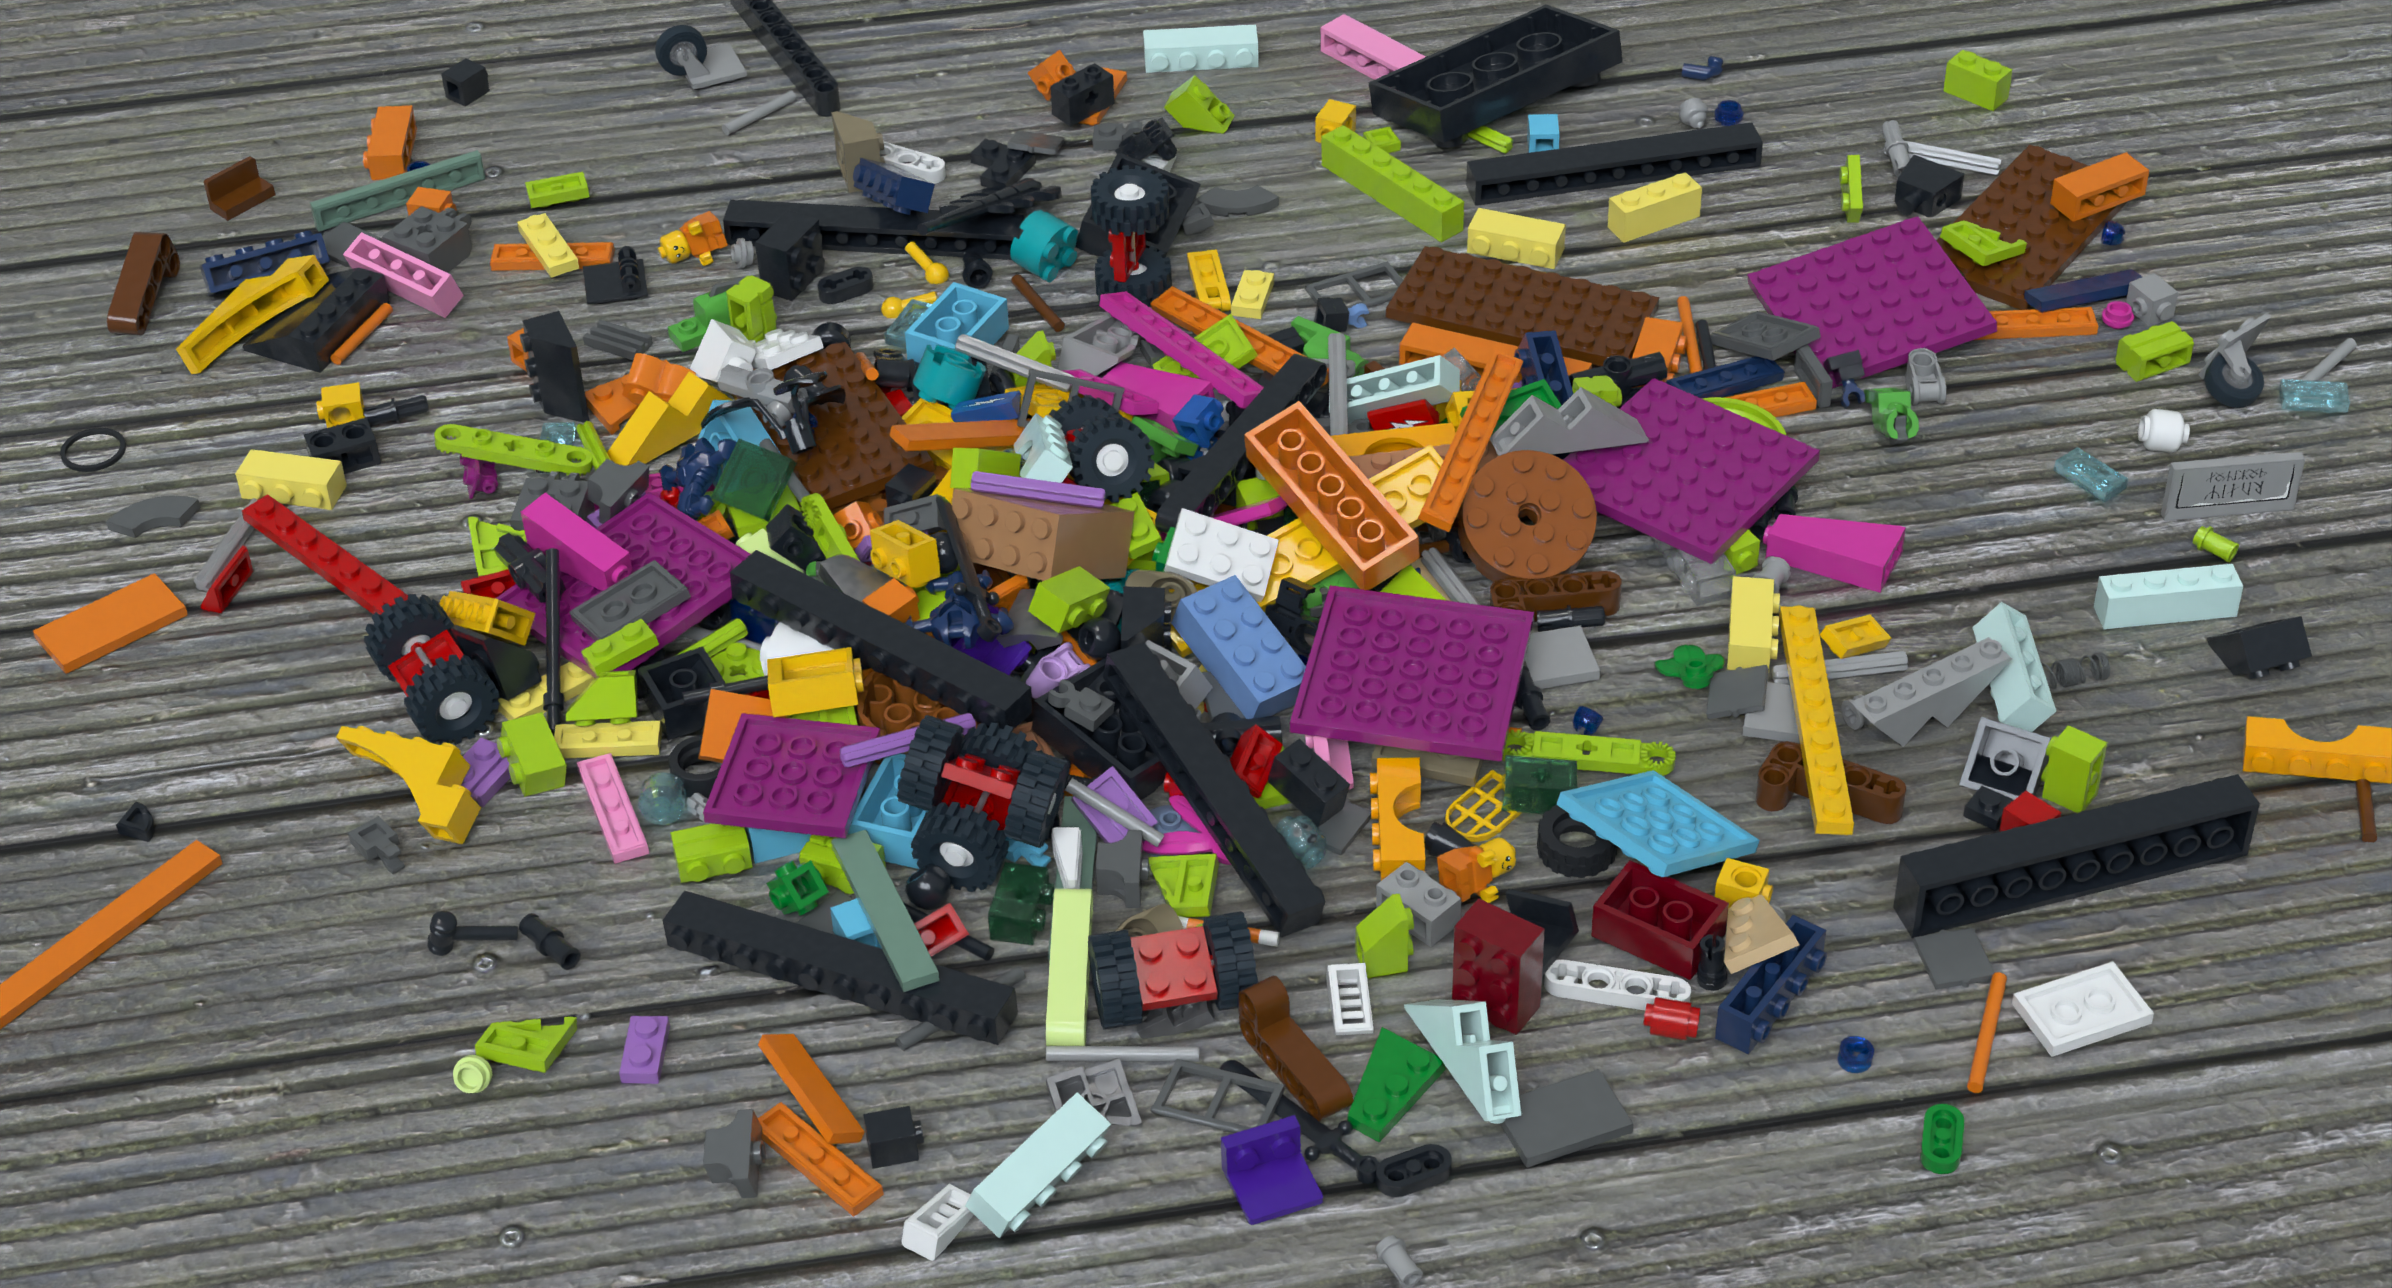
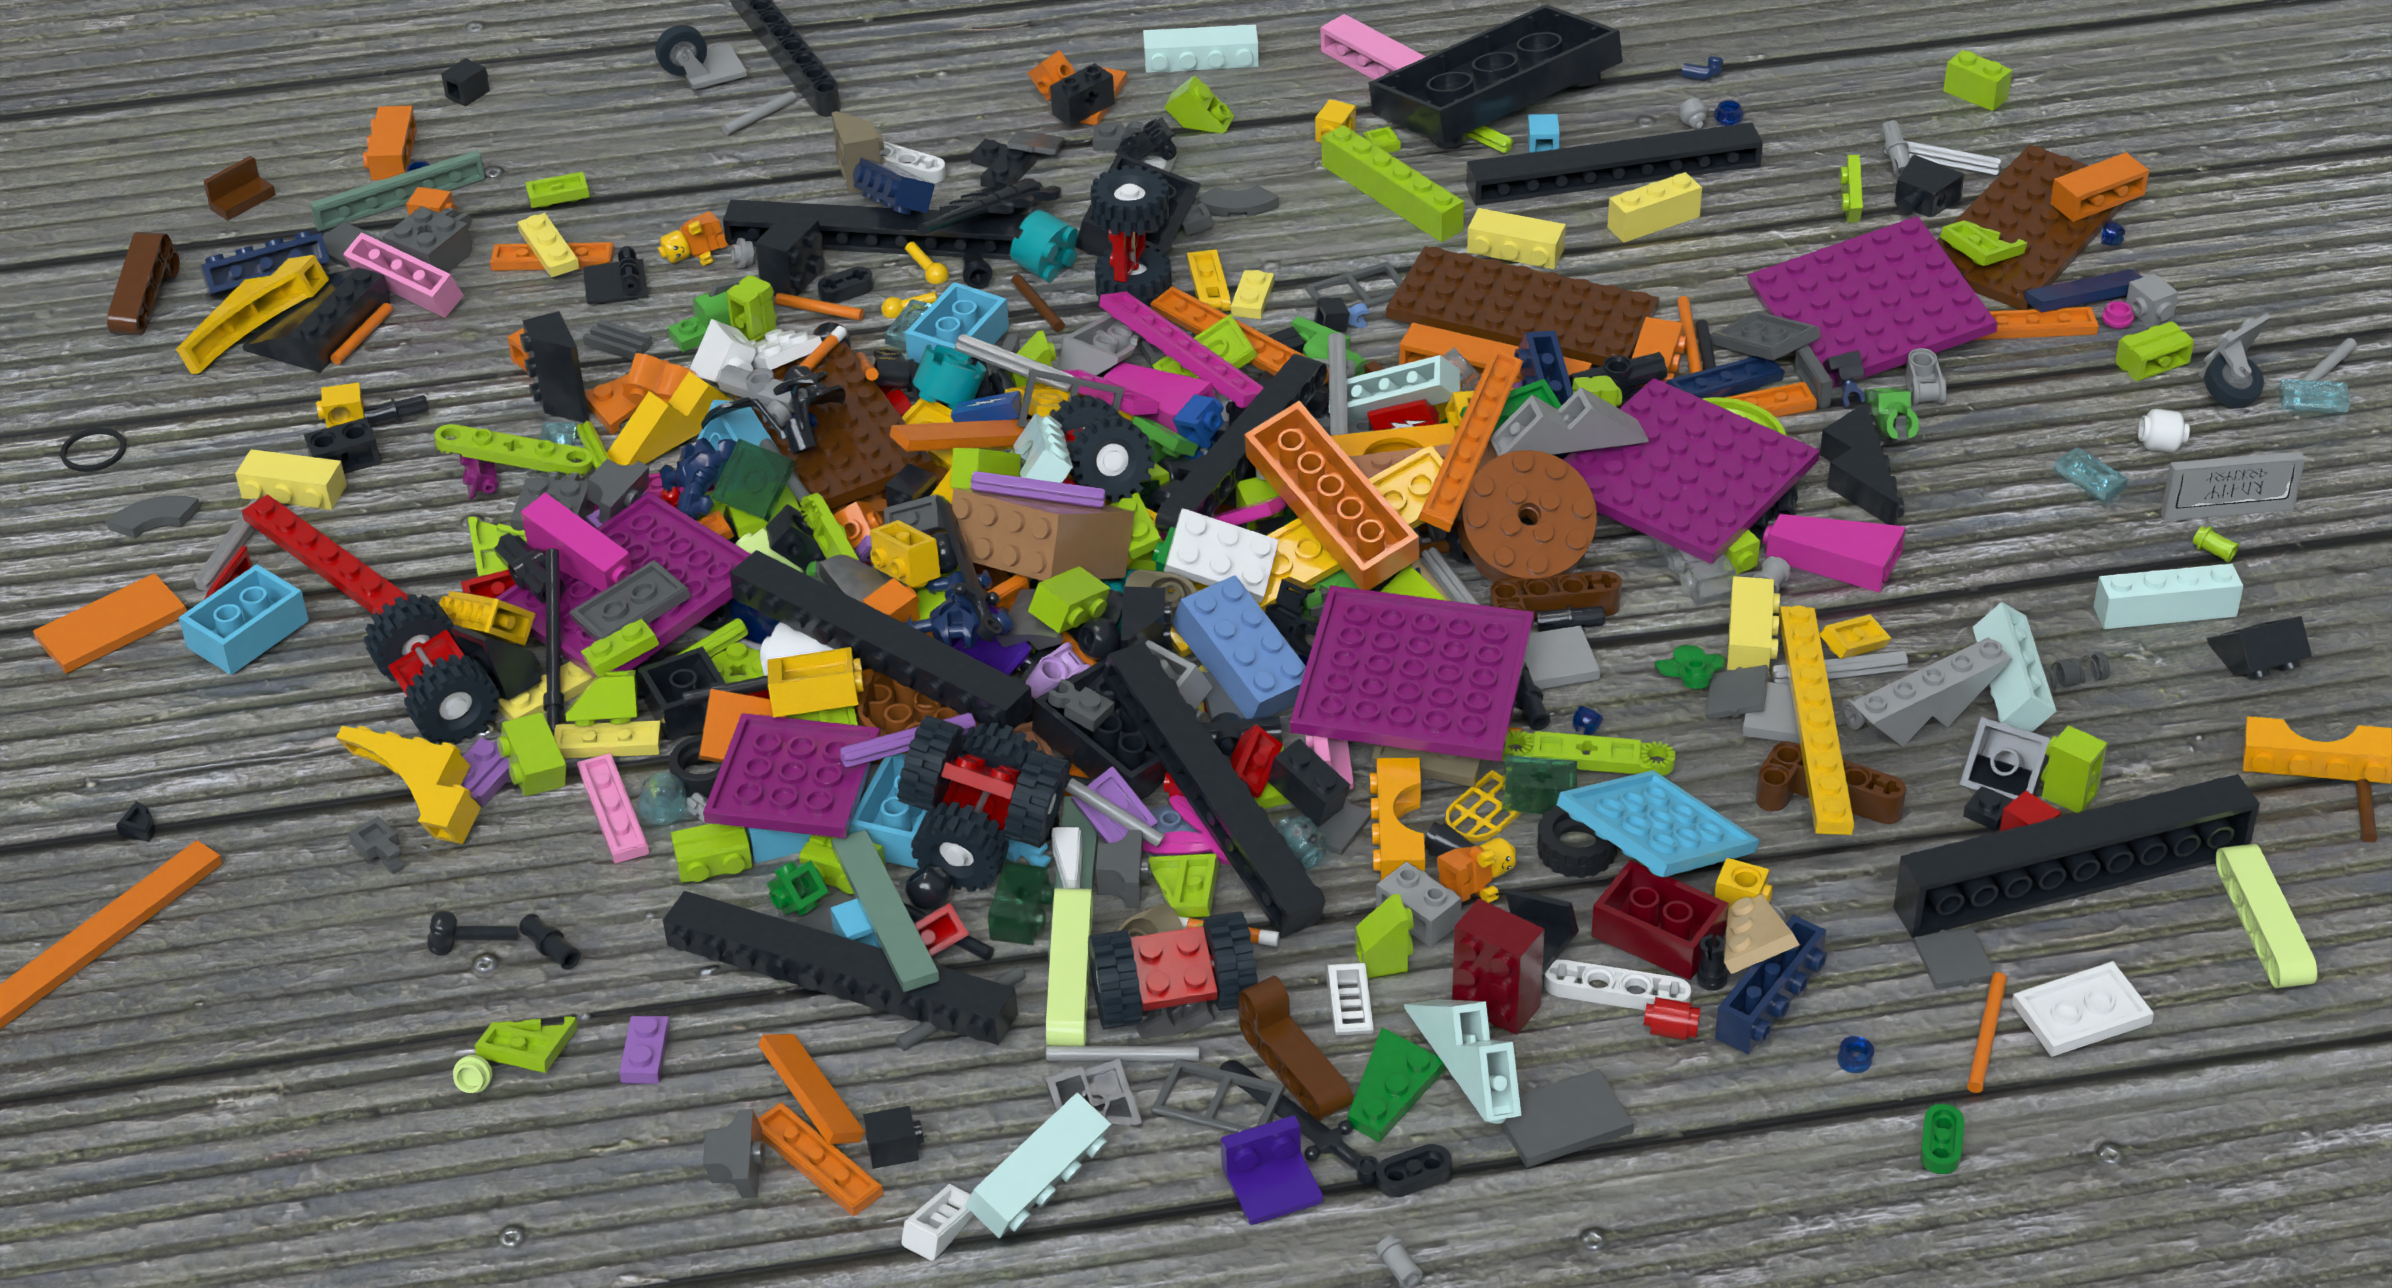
(243, 619): none -> medium azure brick
(819, 306): none -> orange bar
(824, 348): none -> orange bar
(1859, 467): none -> black slope
(2266, 916): none -> yellowish green beam

